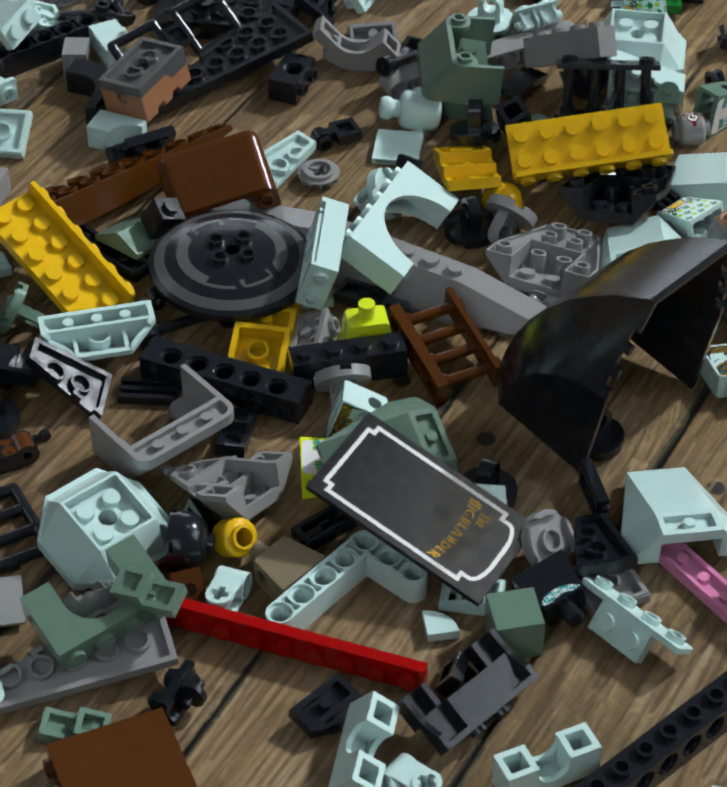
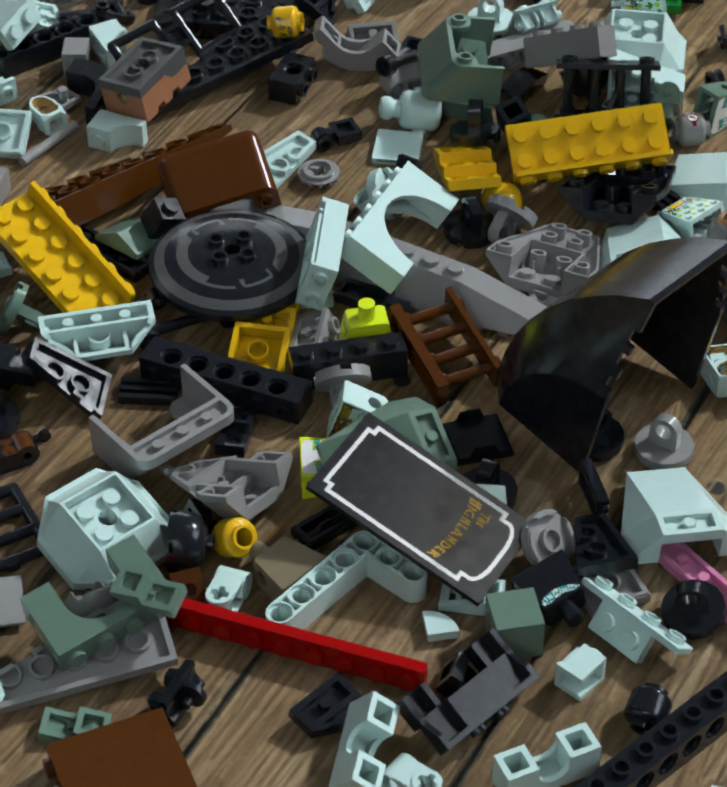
(47, 114): none -> light aqua rock
(48, 143): none -> light grey bar
(63, 96): none -> light grey piece
(135, 145): black hinge -> none
(285, 22): none -> yellow head
(477, 437): none -> black piece
(580, 671): none -> light aqua window
(647, 707): none -> black head
(664, 444): none -> light grey tile
(694, 609): none -> black tile

